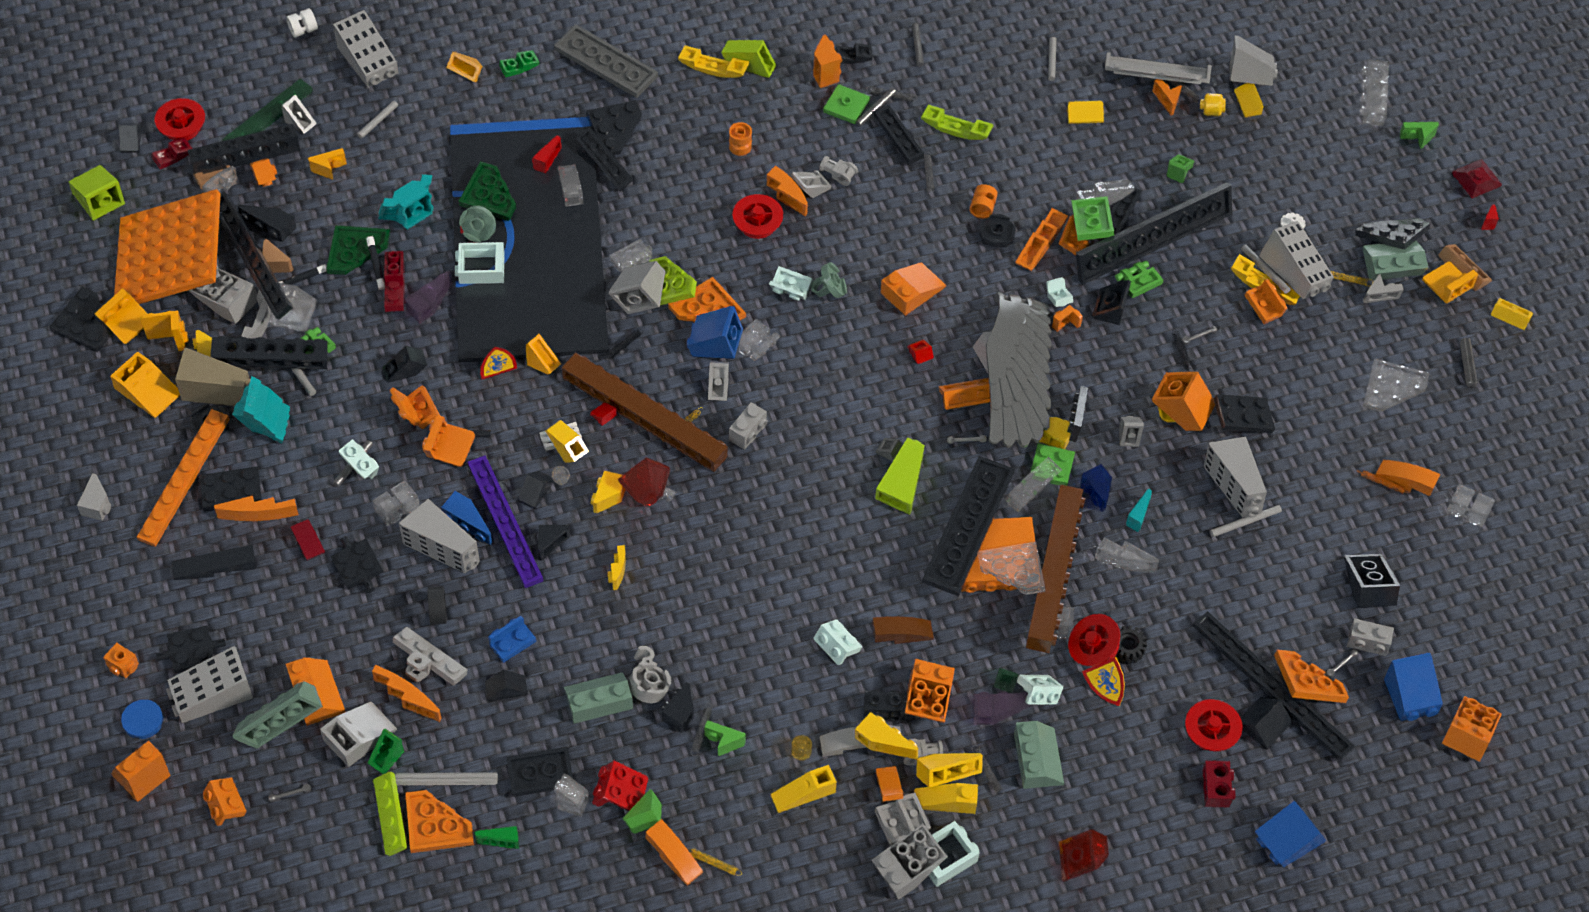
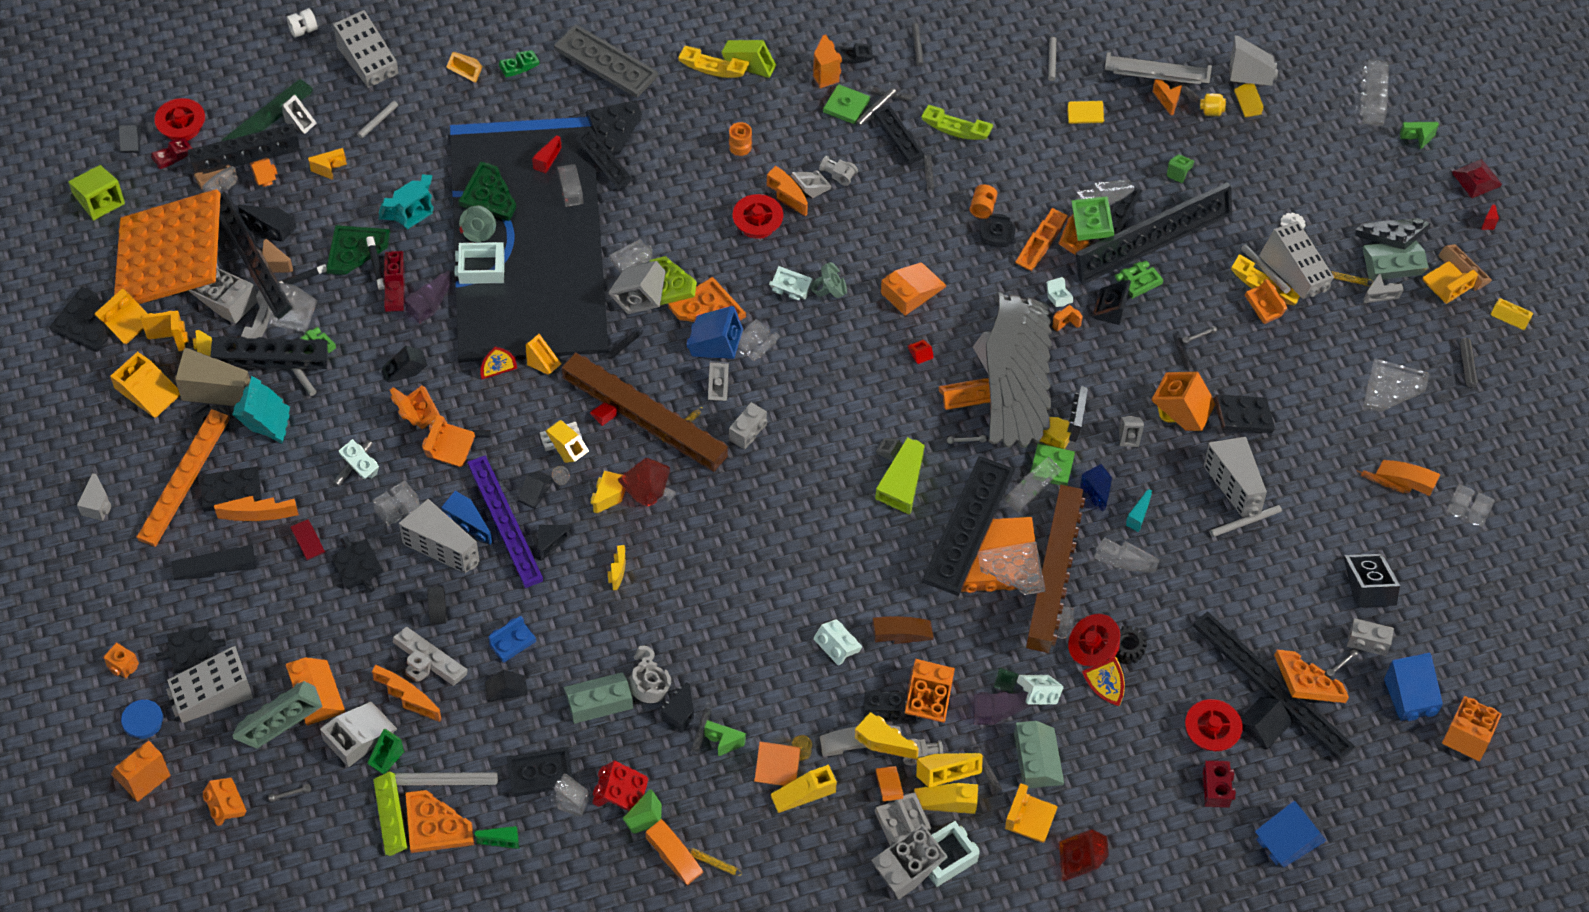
(777, 763): none -> orange piece
(1030, 815): none -> light orange bracket

